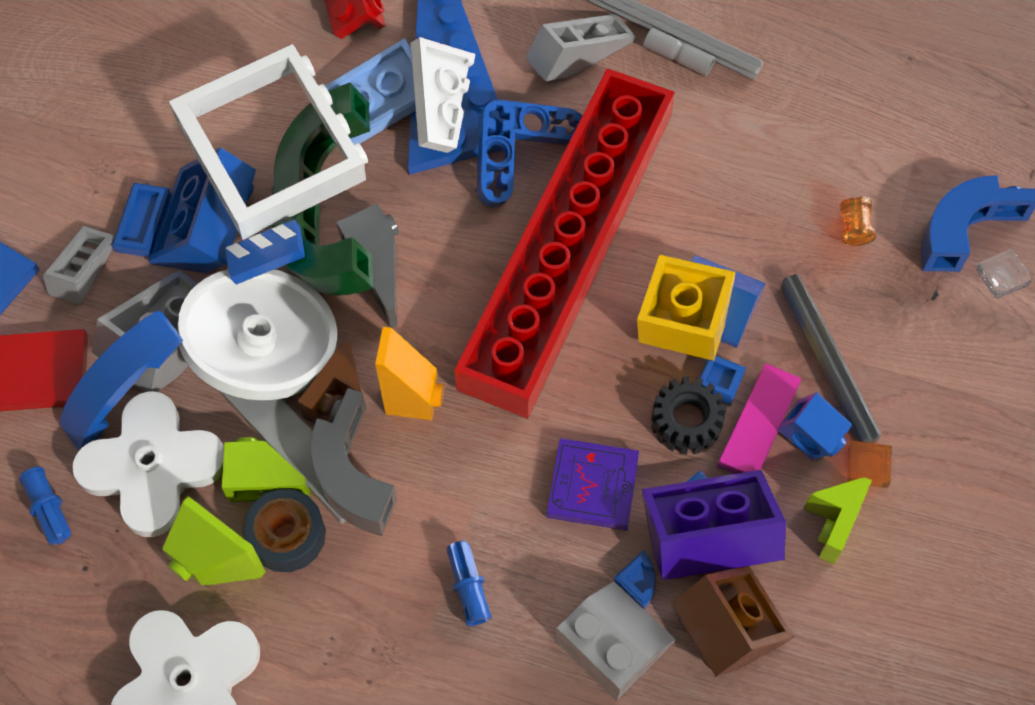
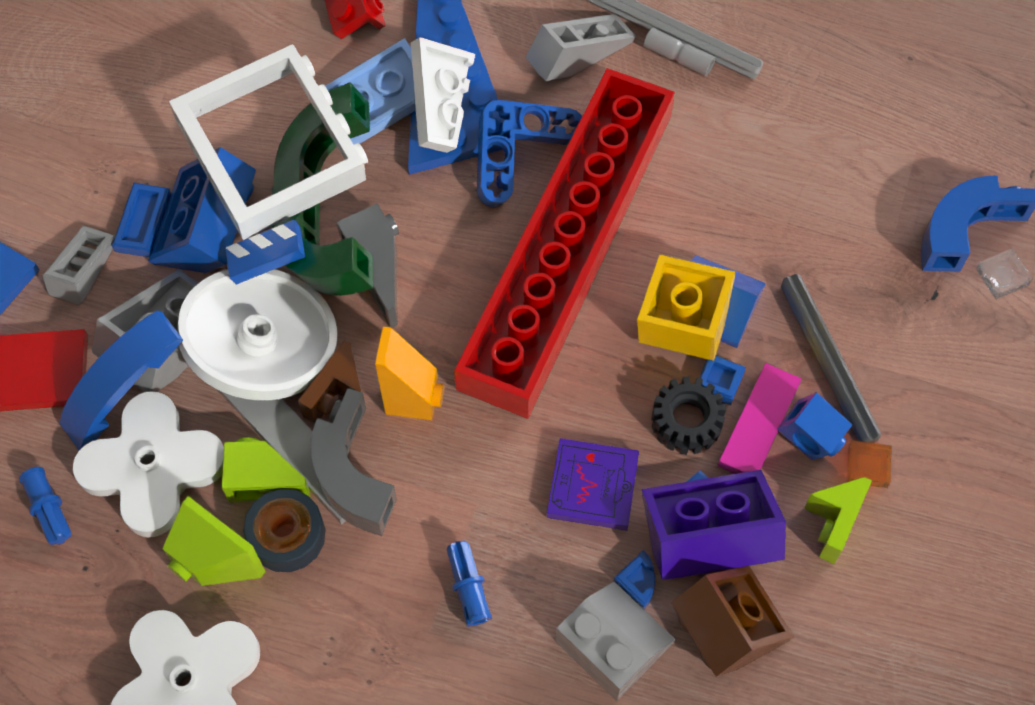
(857, 221): clear orange bush -> none

